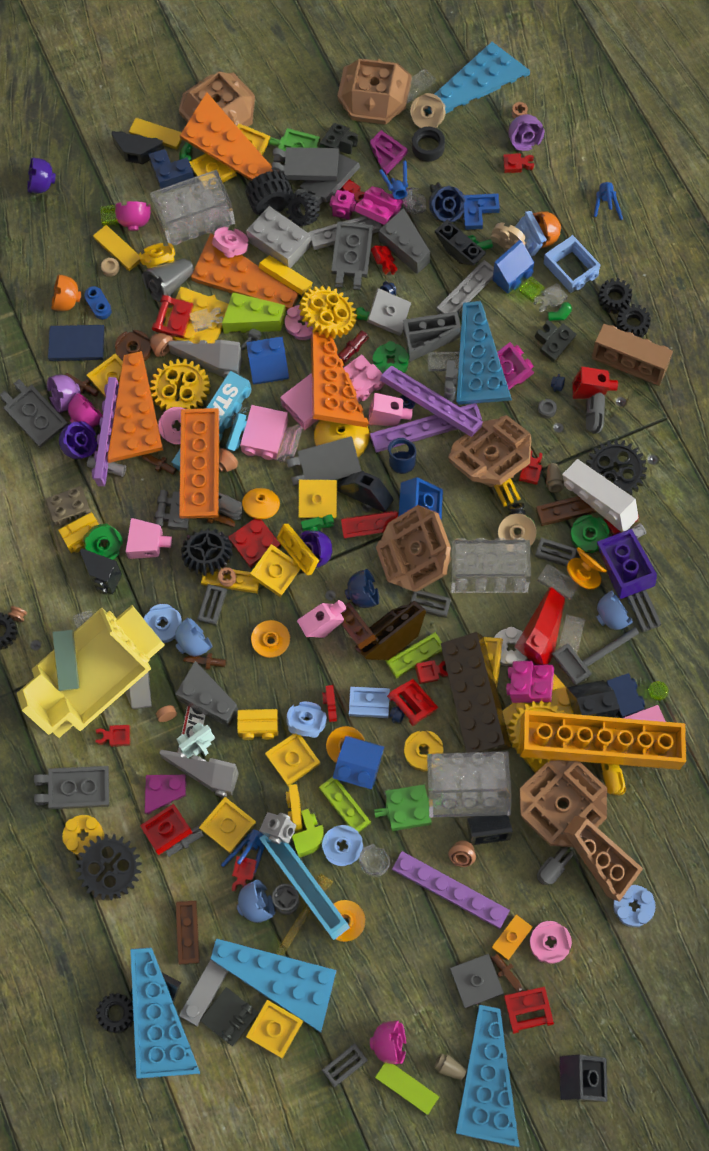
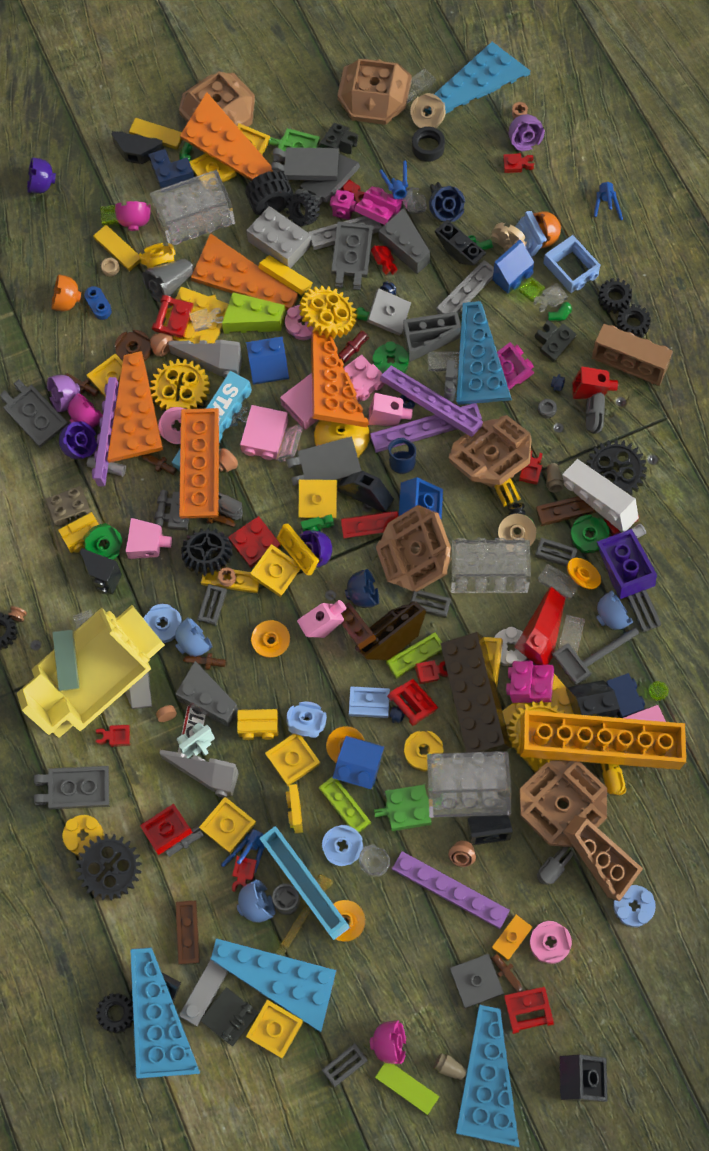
(76, 343): dark blue tile -> none
(162, 790): magenta wing -> none
(230, 242): bright pink plate -> none
(238, 426): medium azure plate -> none
(253, 334): dark grey hand -> none
(260, 503): light orange dish -> none
(278, 828): light grey brick -> none
(310, 839): lime brick -> none
(329, 699): red plate -> none
(387, 151): magenta wing -> none
(475, 206): blue plate -> none
(589, 562): light orange dish -> none

